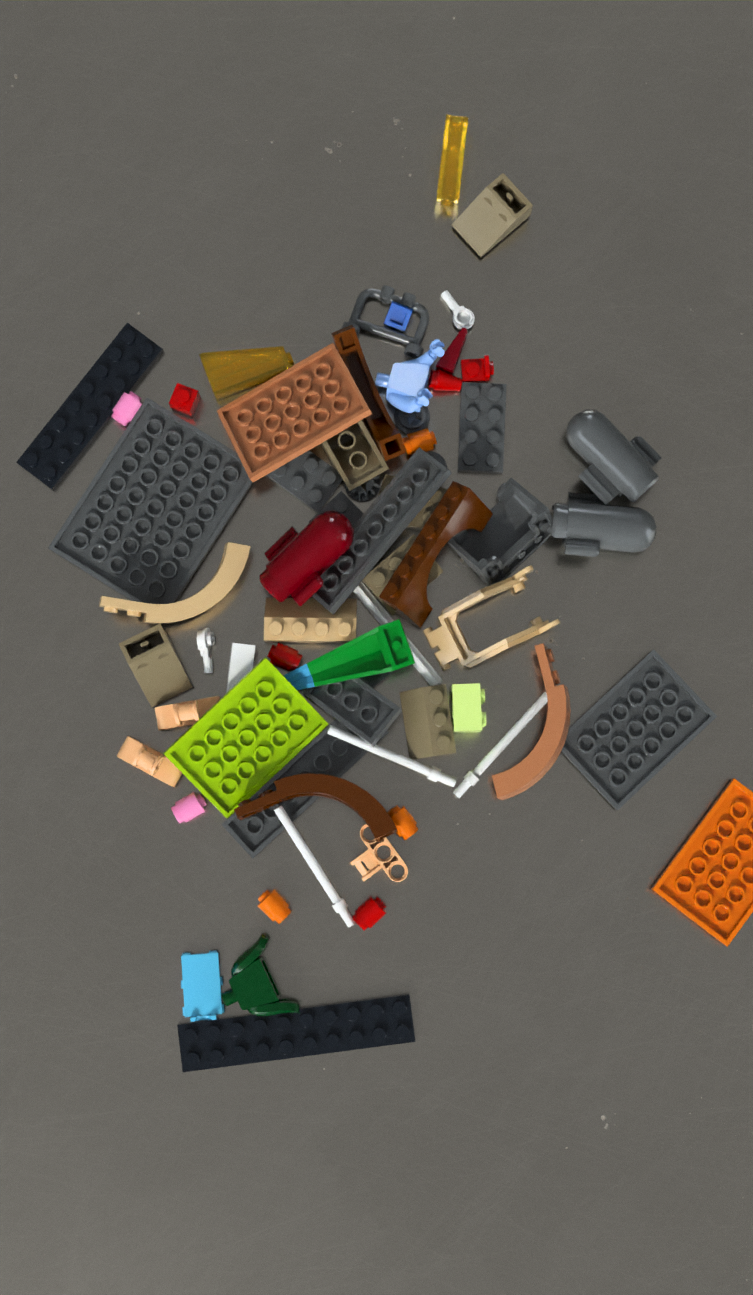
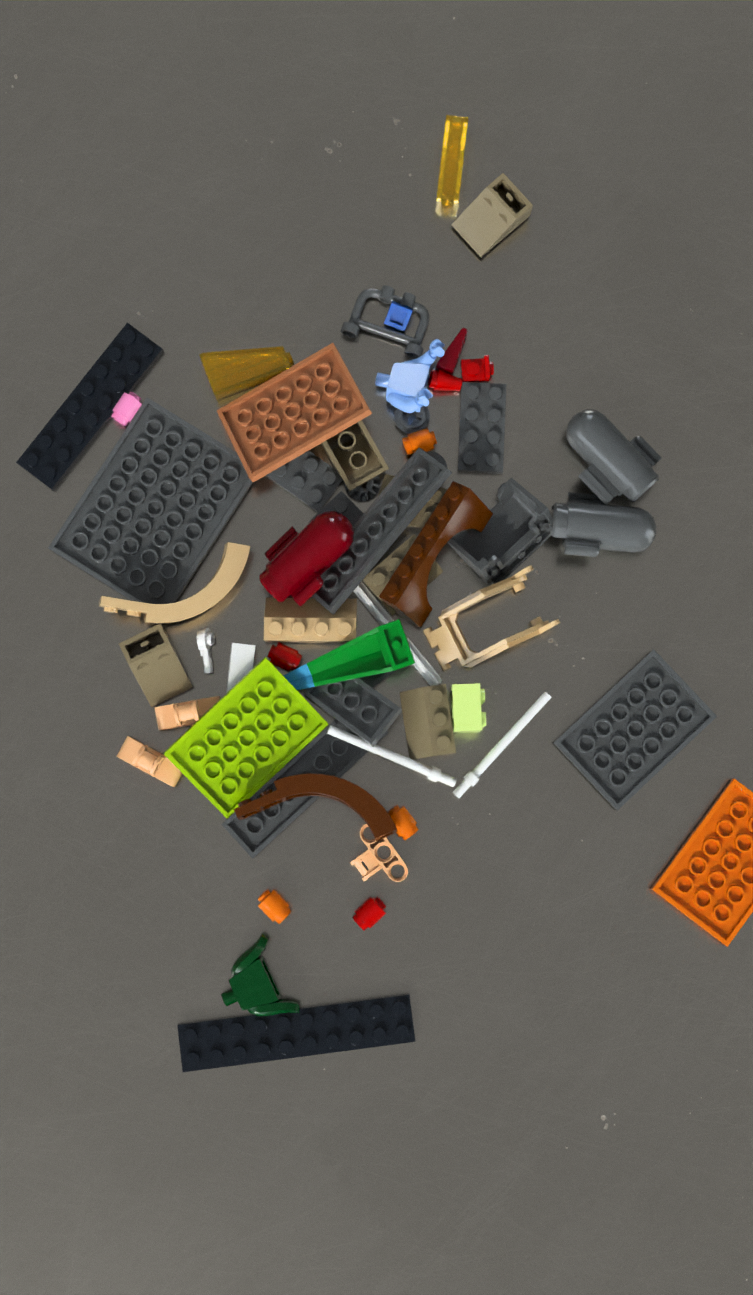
(185, 400): red brick -> none
(189, 807): bright pink brick -> none
(201, 986): medium azure piece -> none
(339, 904): white bar -> none
(379, 422): reddish brown arch -> none
(461, 316): white plate -> none
(552, 740): nougat arch -> none

